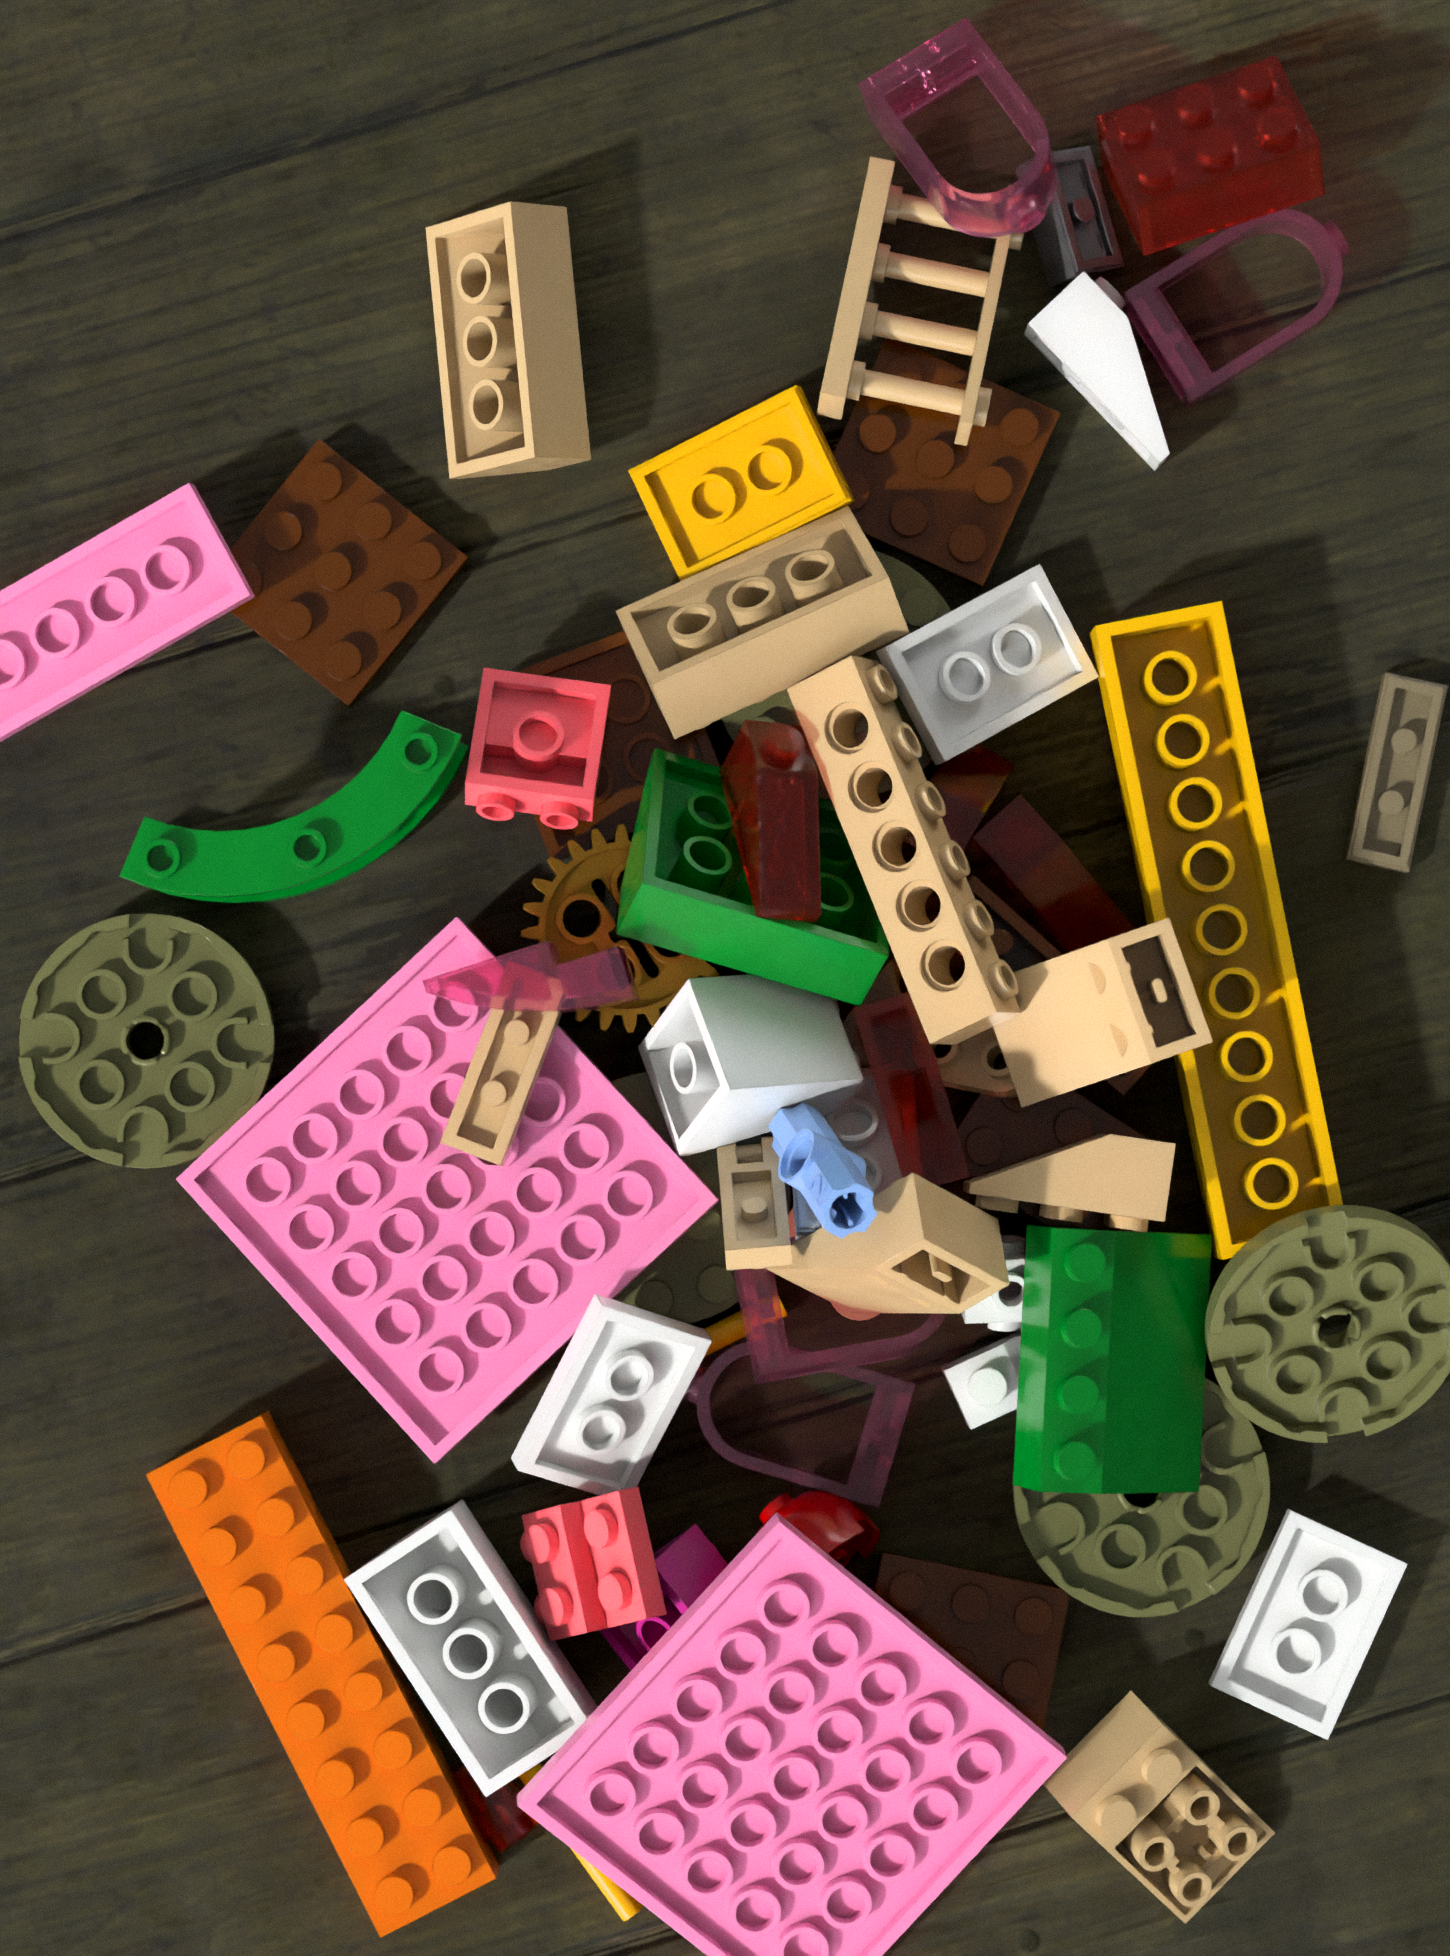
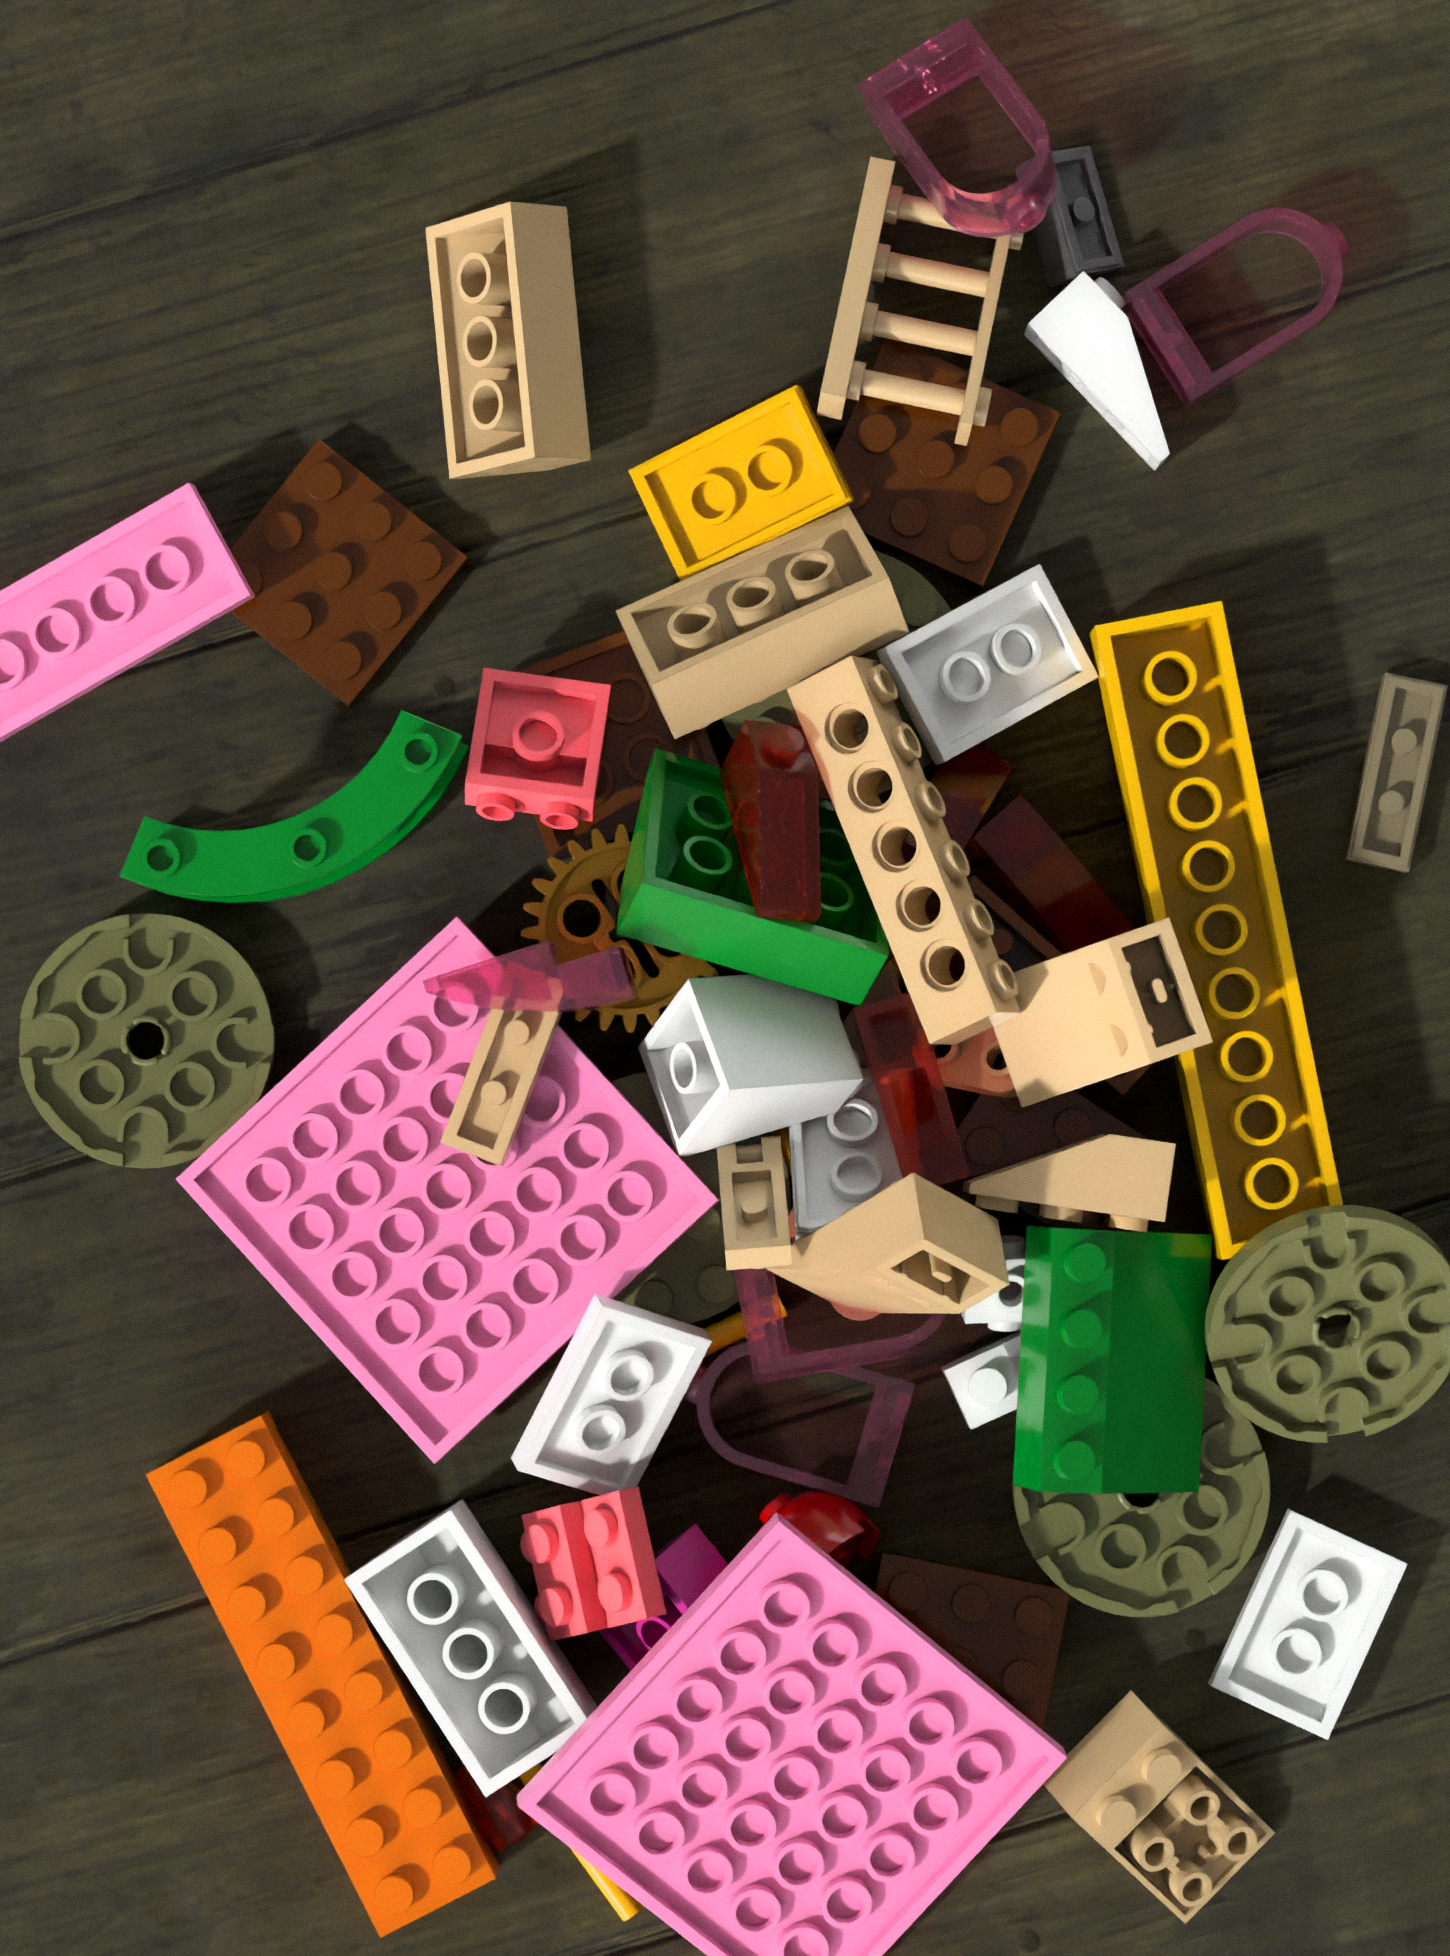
(822, 1170): light blue piece -> none
(1210, 155): clear red brick -> none

